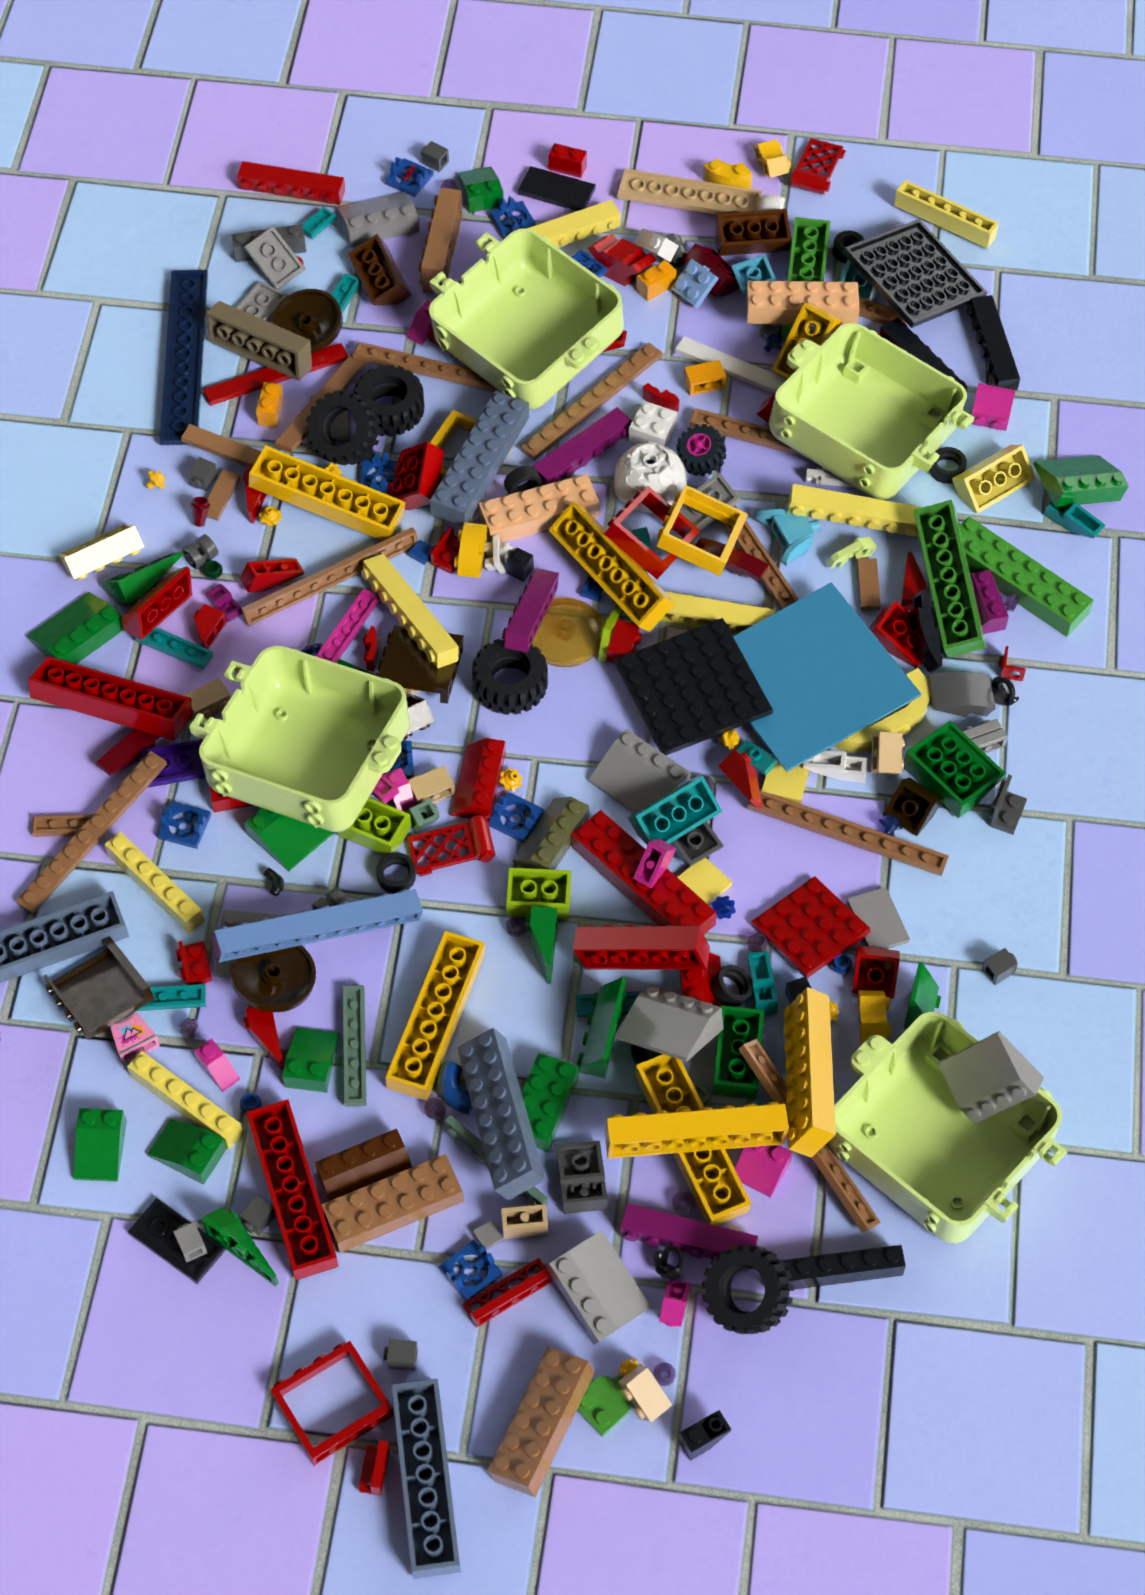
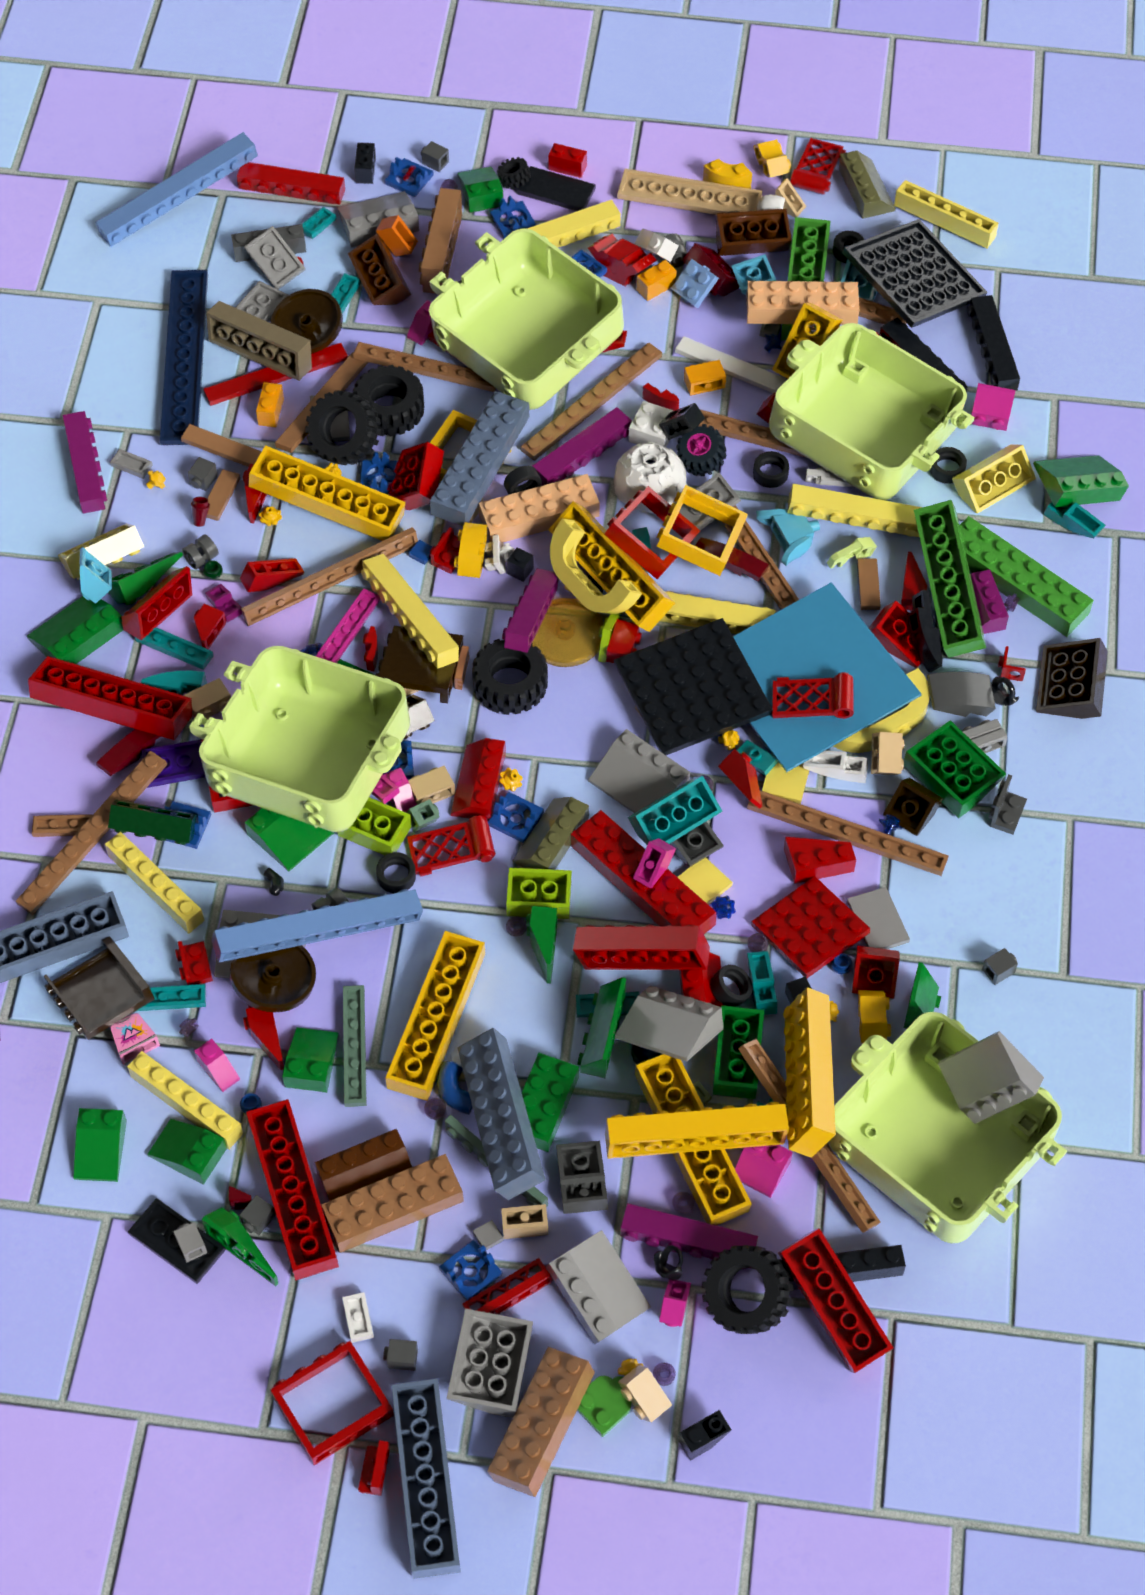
(84, 462): none -> magenta brick
(94, 577): none -> medium azure slope
(131, 463): none -> light grey tile
(152, 821): none -> dark green brick
(177, 189): none -> medium blue brick
(177, 681): none -> teal slope
(238, 1199): none -> dark red slope
(358, 1317): none -> white plate
(365, 163): none -> black brick
(396, 235): none -> orange brick
(461, 667): none -> nougat tile
(490, 1362): none -> light grey slope
(514, 173): none -> black tyre
(563, 562): none -> light yellow arch
(681, 421): none -> black brick
(771, 481): none -> black tyre
(793, 201): none -> tan slope
(818, 858): none -> red wedge
(835, 1300): none -> red brick
(840, 697): none -> red piece
(865, 184): none -> olive slope
(1073, 679): none -> dark brown slope

